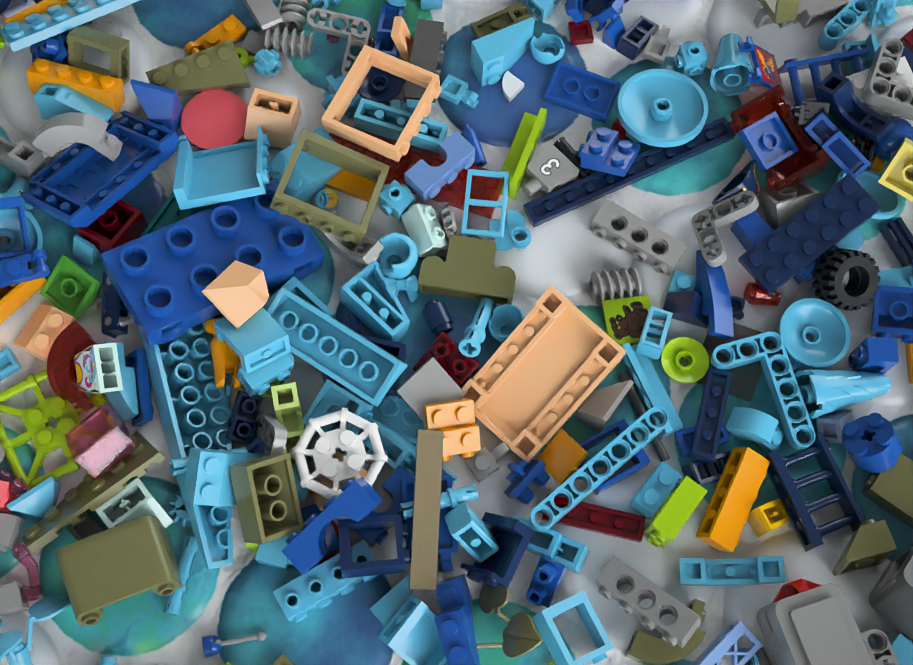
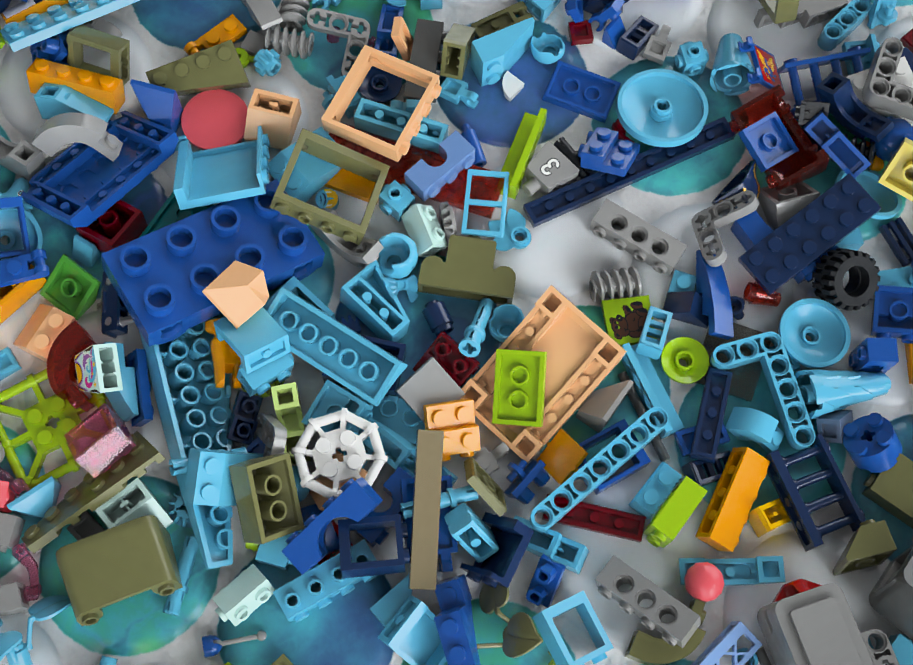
(243, 595): none -> light aqua brick
(456, 51): none -> olive slope
(485, 486): none -> olive tile
(519, 387): none -> lime plate
(704, 581): none -> coral hair

